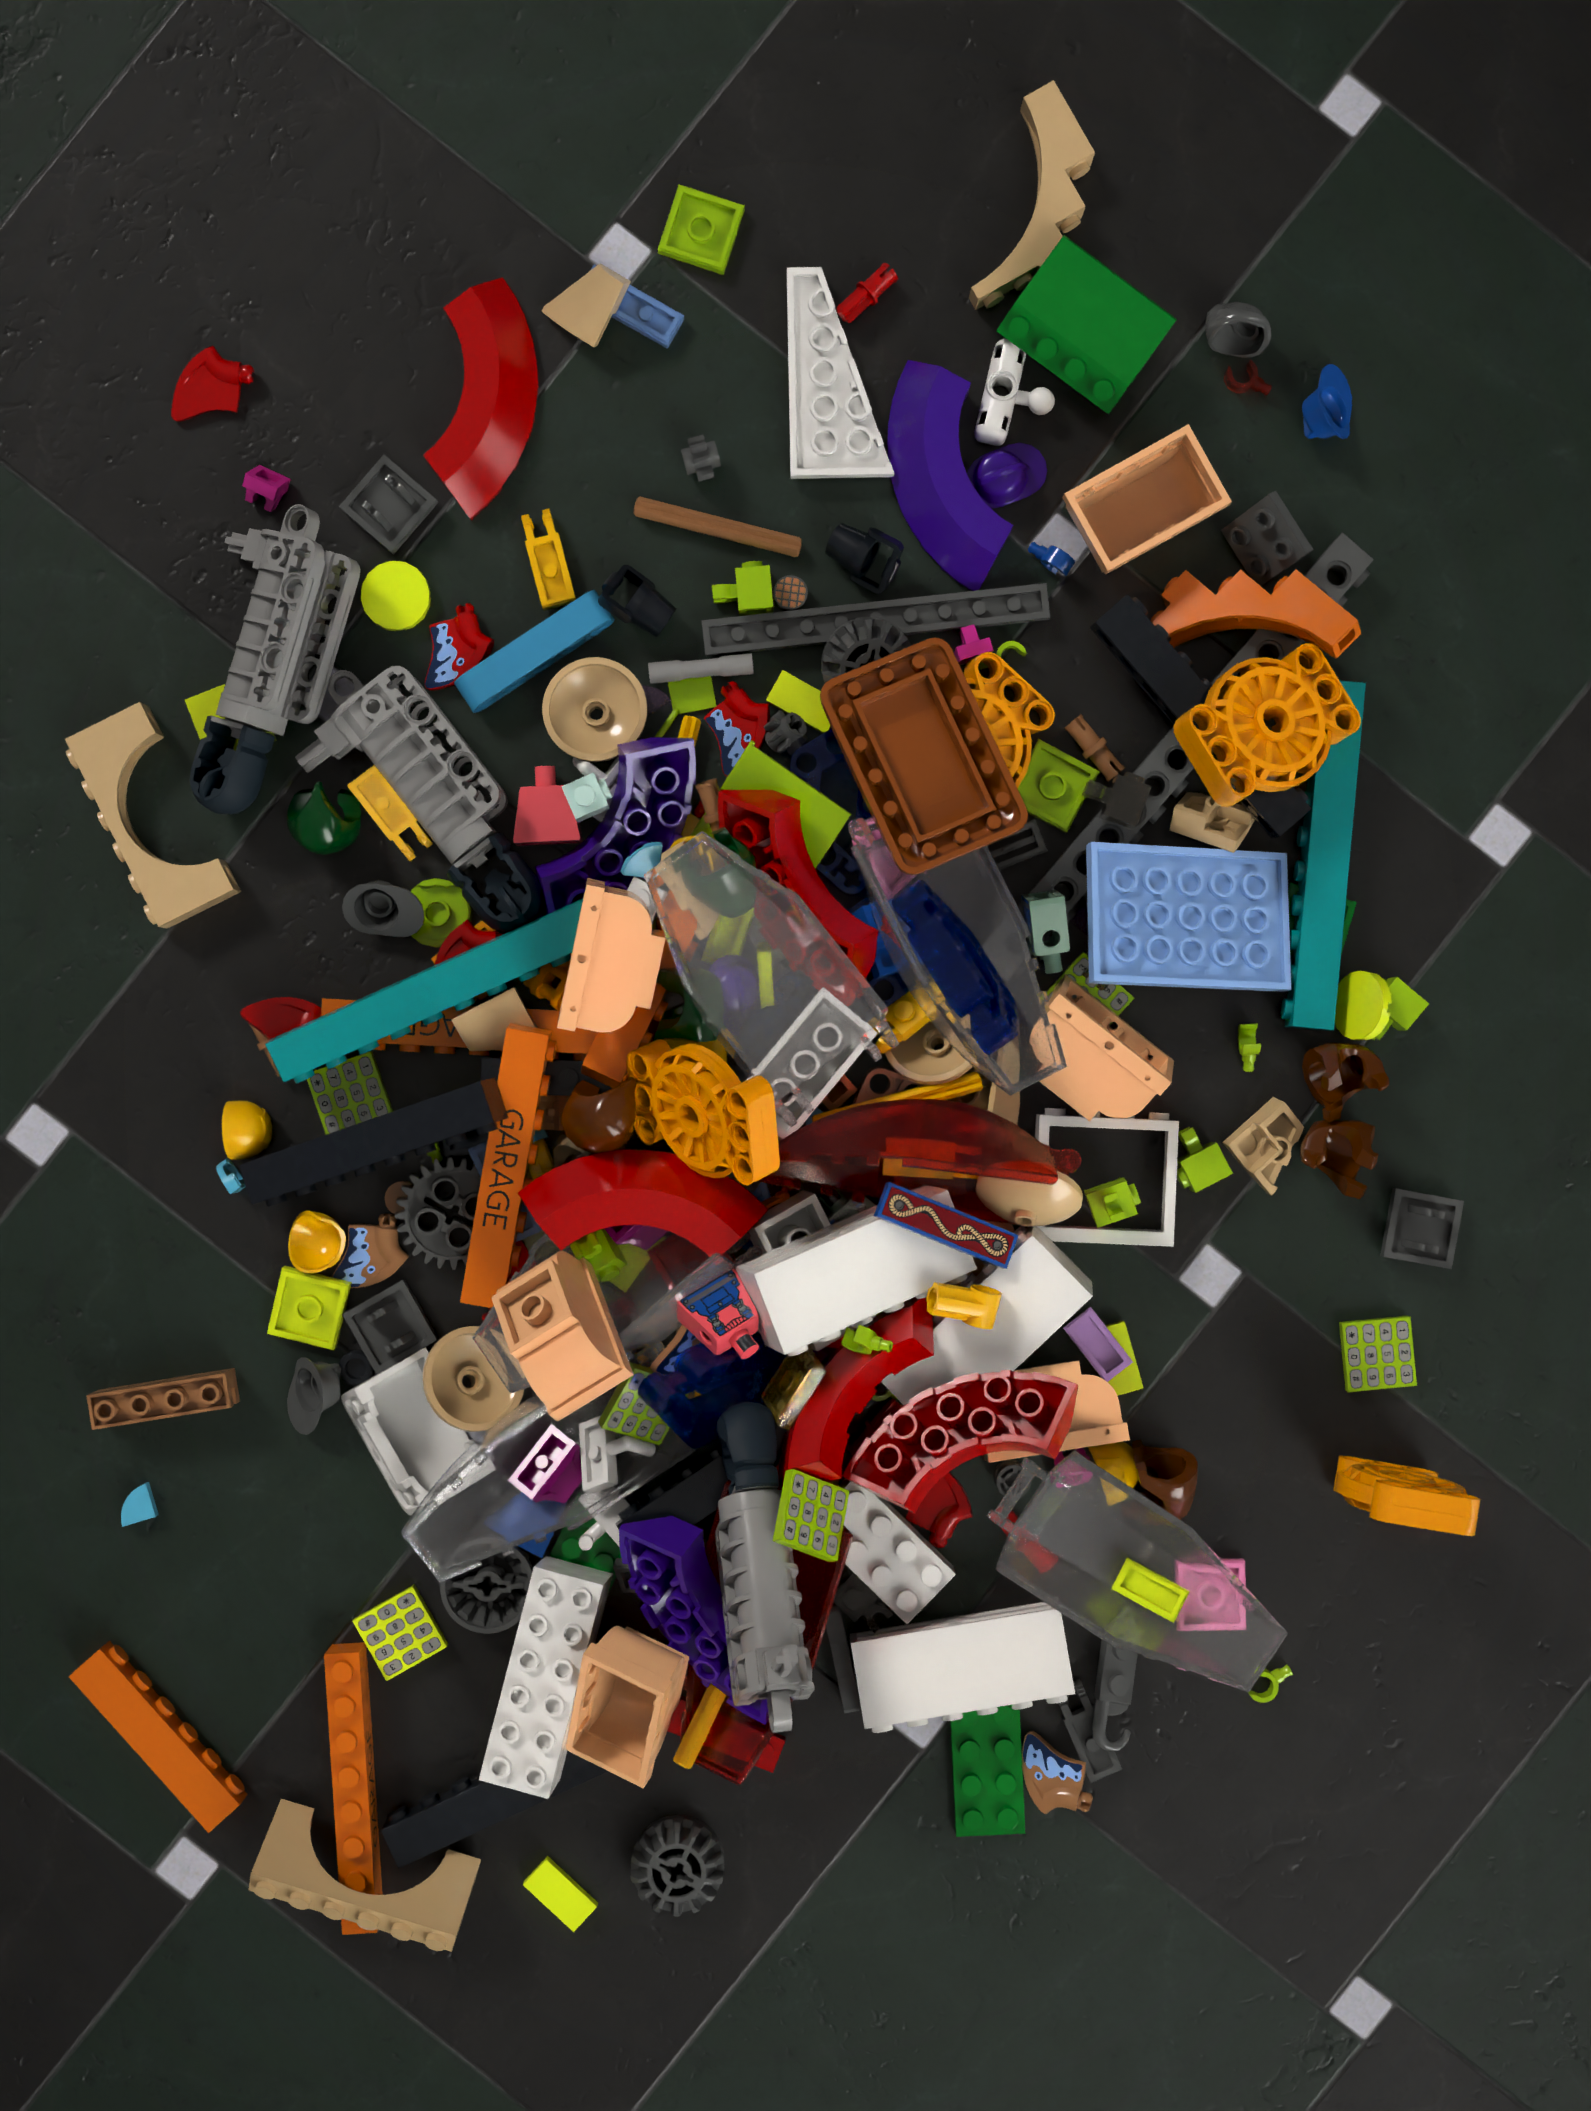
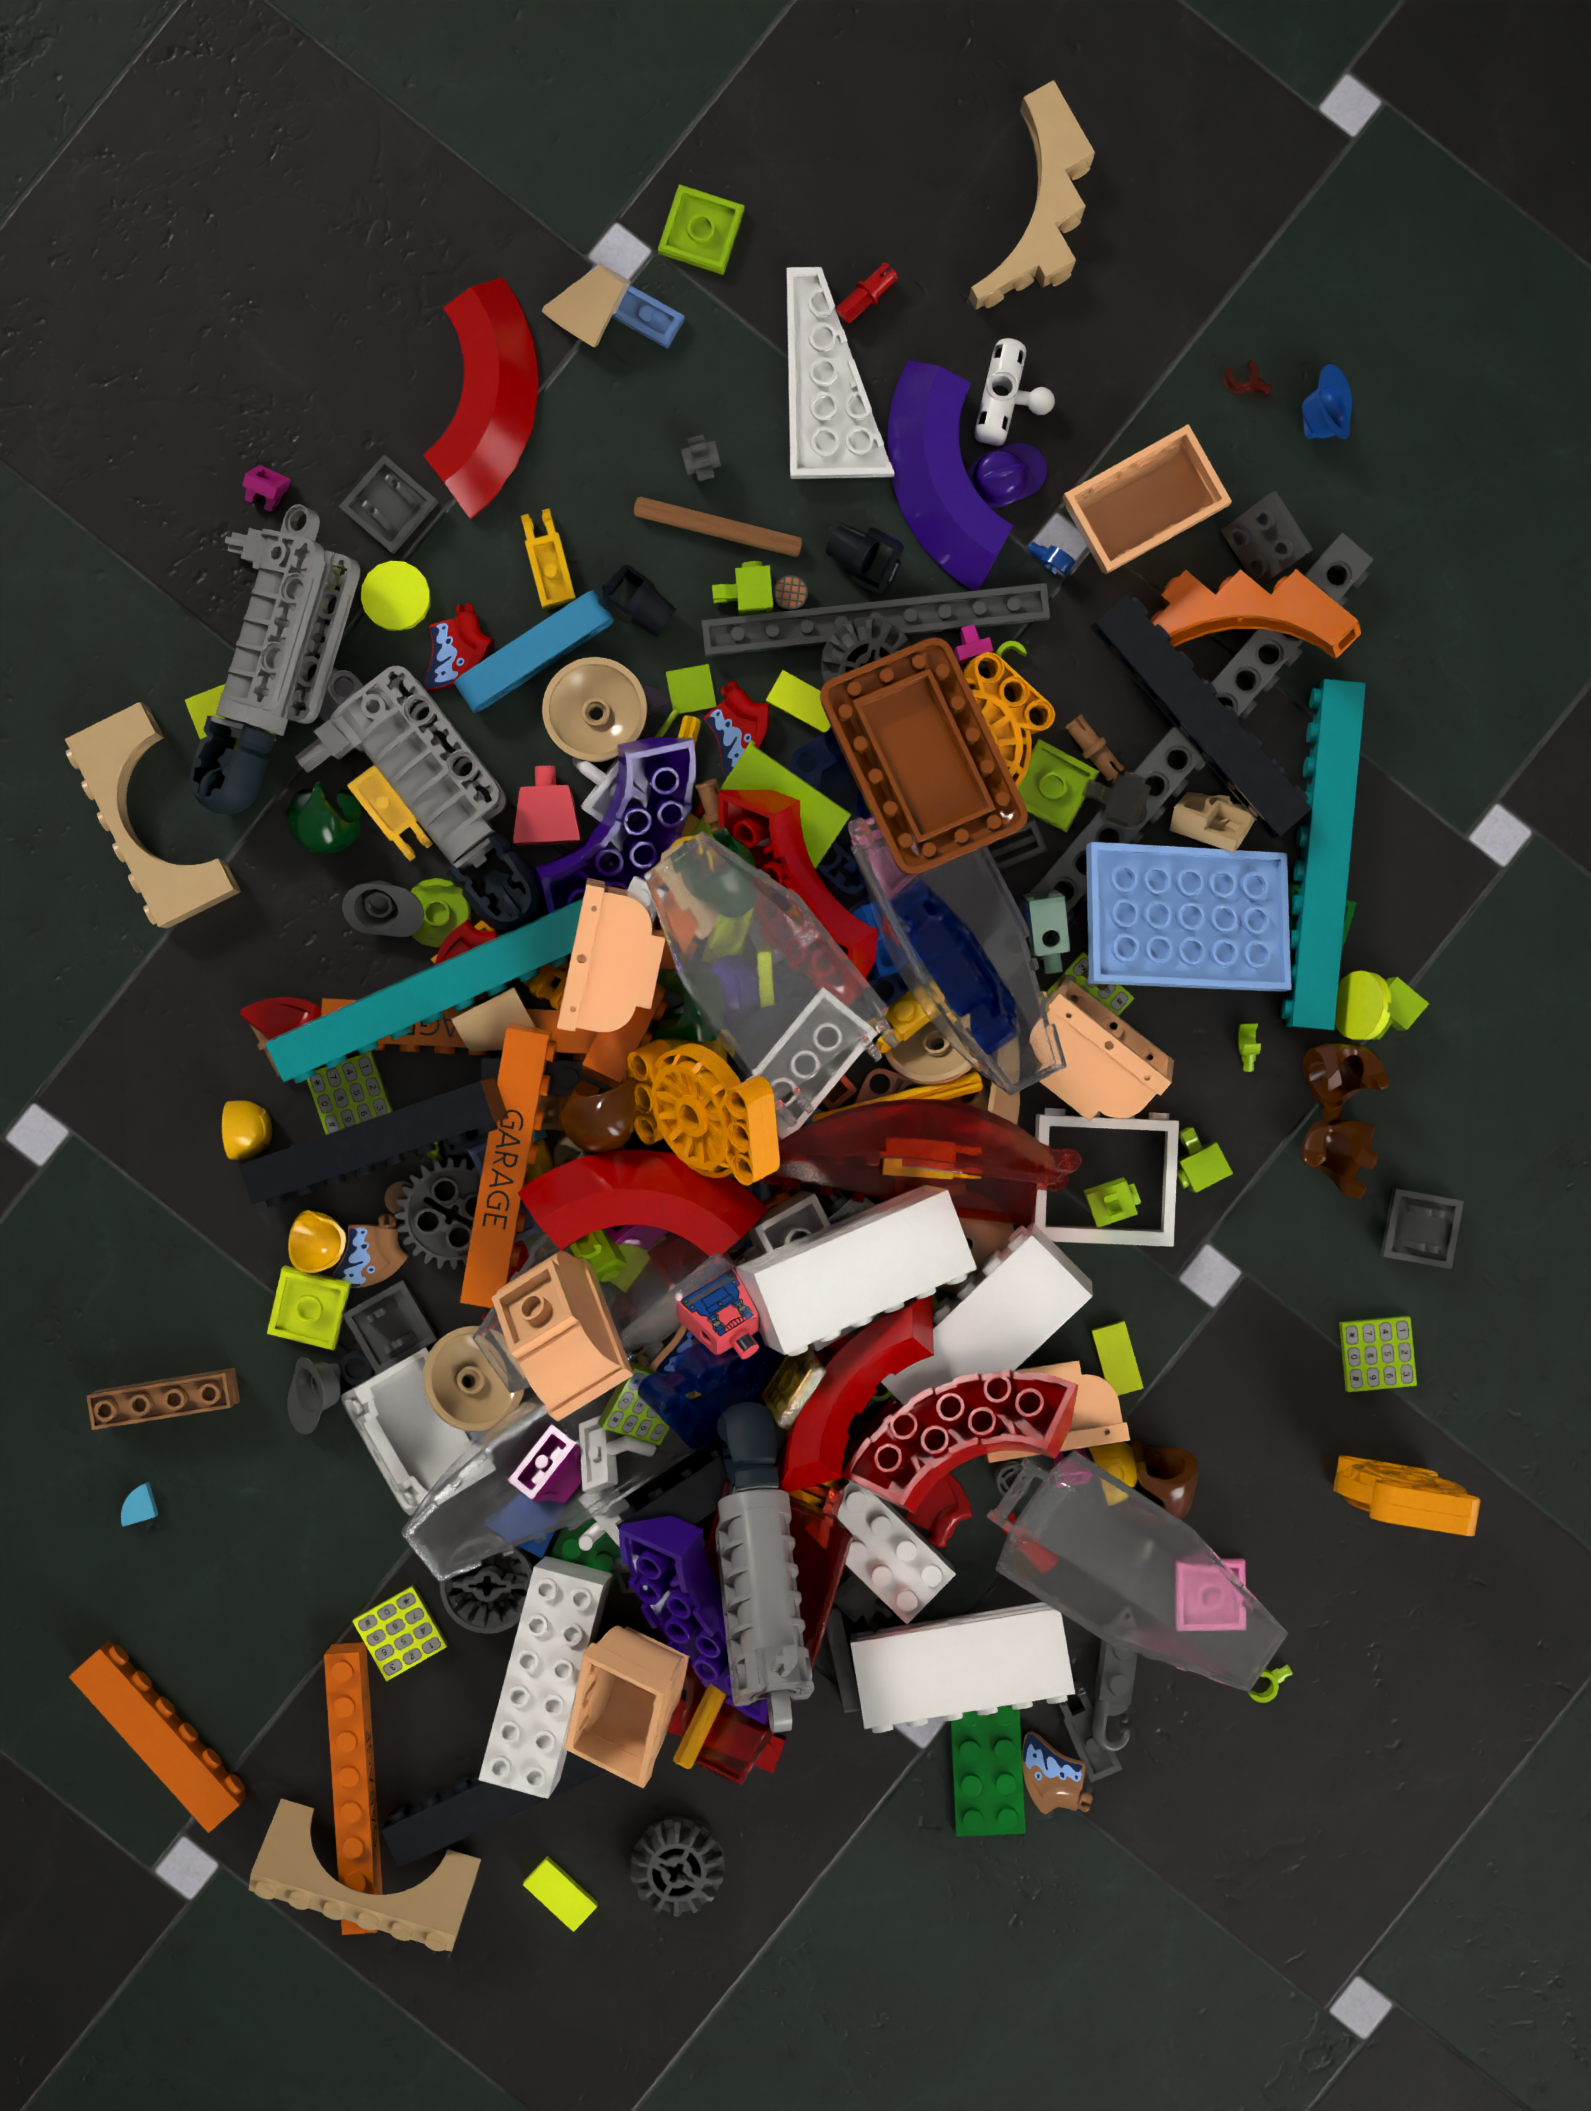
(209, 385): red arm -> none
(230, 1176): medium azure tile -> none
(587, 796): light aqua brick -> none
(642, 860): medium azure tile -> none
(678, 670): light grey piece -> none
(785, 732): dark grey gear -> none
(811, 1515): tile -> none
(865, 1341): lime piece -> none
(946, 1225): tile -> none
(972, 1305): yellow piece -> none
(1030, 1202): tan dish -> none
(1086, 324): green slope -> none
(1098, 1344): lavender tile -> none
(1150, 1589): neon yellow tile -> none
(1236, 732): light orange piece -> none
(1237, 329): dark grey hair -> none
(1266, 1142): tan slope -> none

